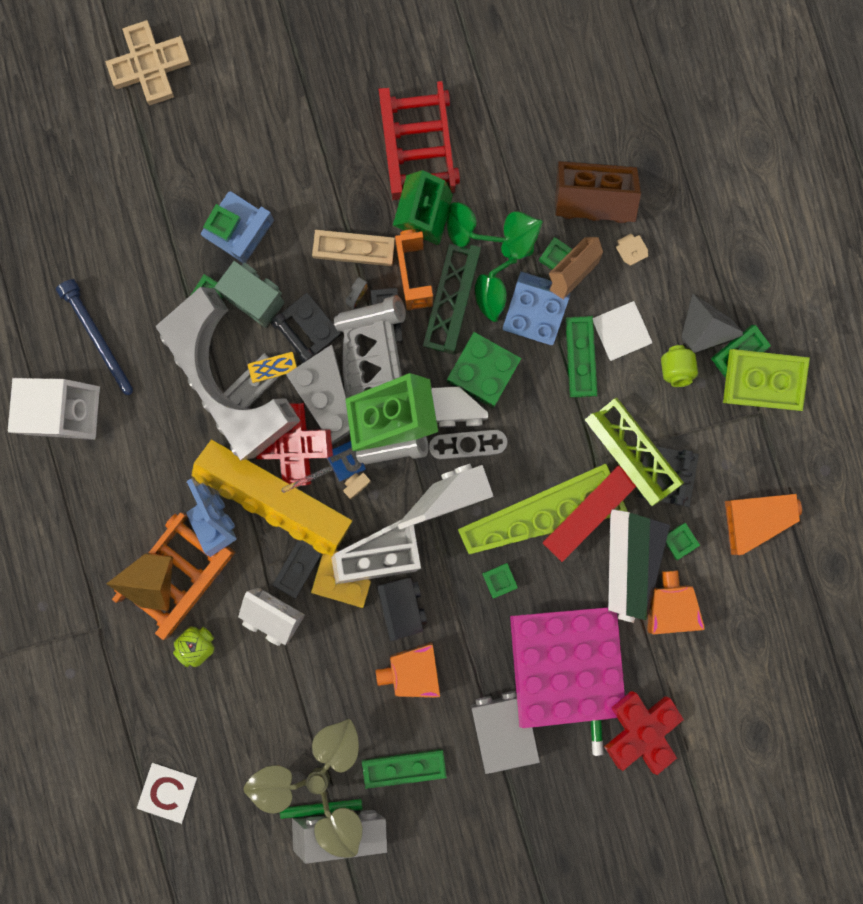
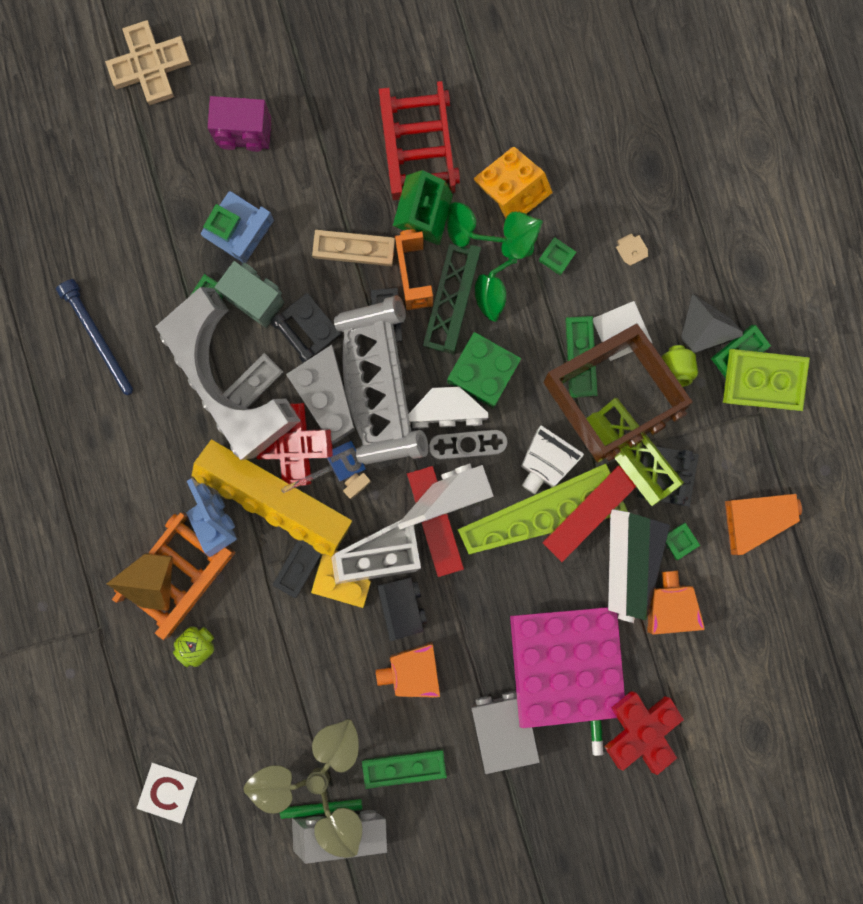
(53, 408): white slope -> none
(239, 123): none -> magenta brick
(270, 616): white slope -> none
(272, 367): yellow sticker -> none
(359, 288): dark grey tile -> none
(392, 413): bright green slope -> none
(438, 529): none -> red tile
(499, 580): green plate -> none
(514, 182): none -> light orange bracket
(535, 309): medium blue bracket -> none
(548, 460): none -> white torso
(575, 266): medium nougat piece -> none
(597, 192): reddish brown slope -> none
(655, 367): none -> reddish brown window

